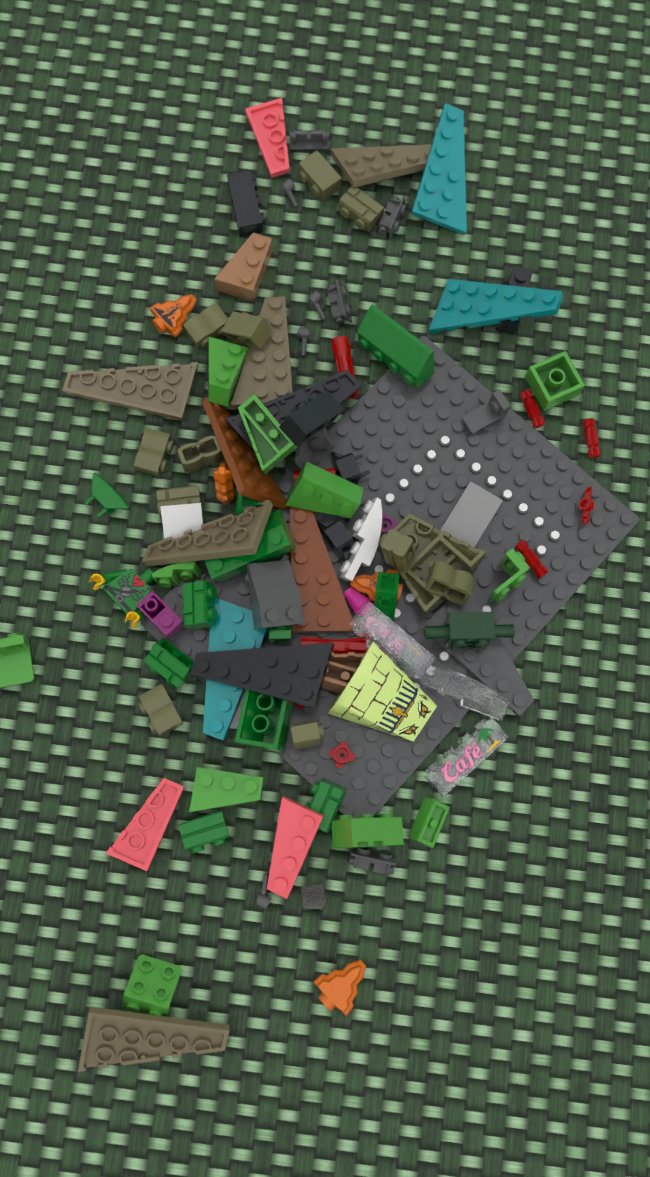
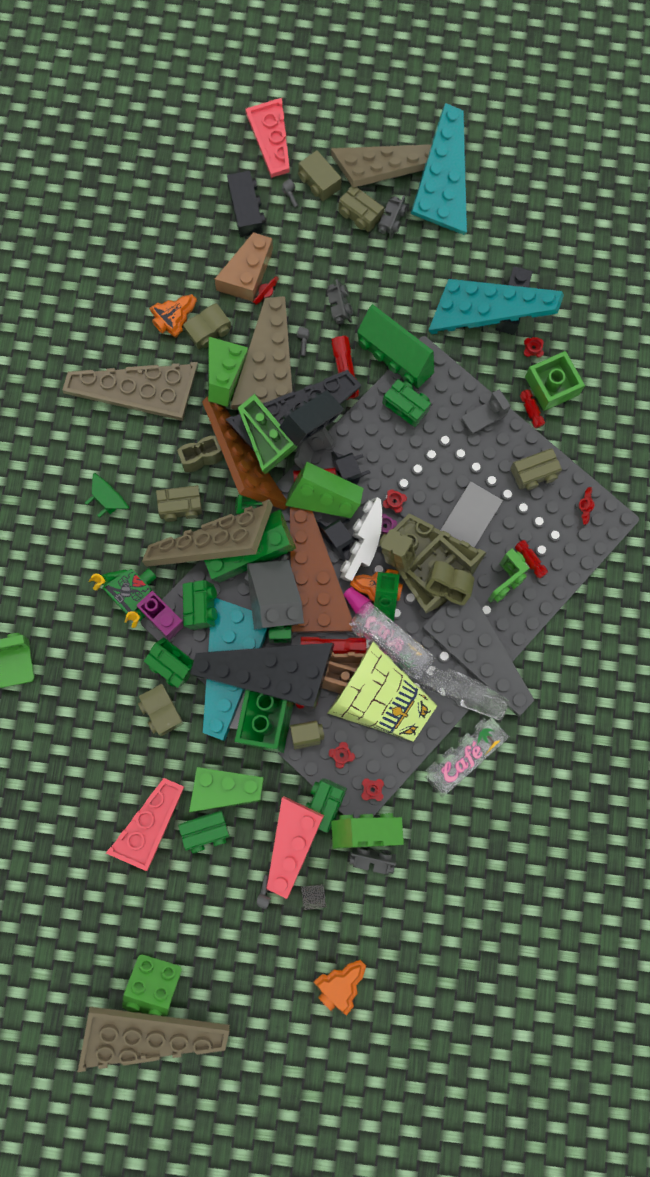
(153, 452): olive brick -> none
(172, 574): bright green slope -> none
(180, 518): white sticker -> none
(224, 484): orange rock -> none
(247, 330): olive brick -> none
(266, 290): none -> red piece
(309, 140): dark grey hinge -> none
(314, 300): dark grey hand -> none
(377, 785): none -> red plate
(394, 495): none -> red plate
(406, 402): none -> green brick
(428, 822): bright green slope -> none
(469, 630): dark green brick -> none
(536, 469): none -> olive brick
(537, 343): none -> red plate
(591, 438): red axle -> none

